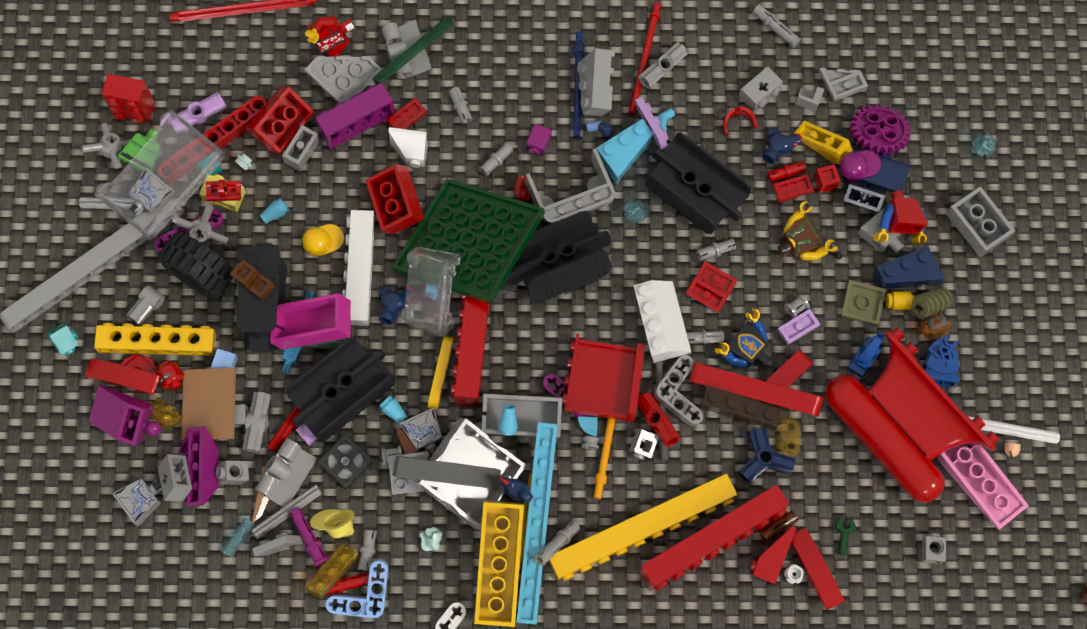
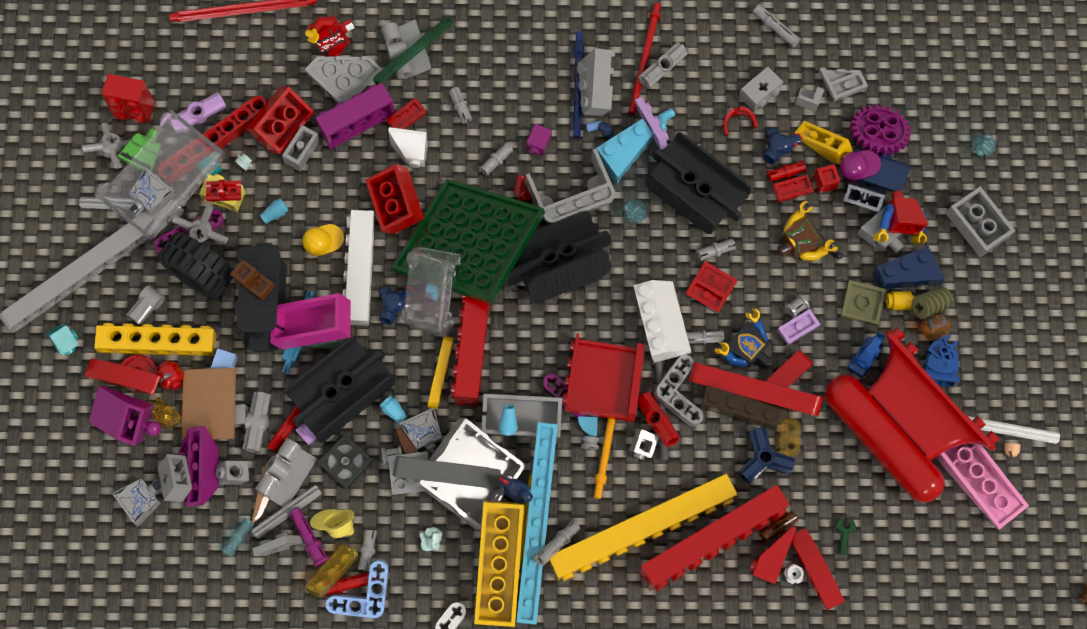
(927, 555): light grey brick -> none

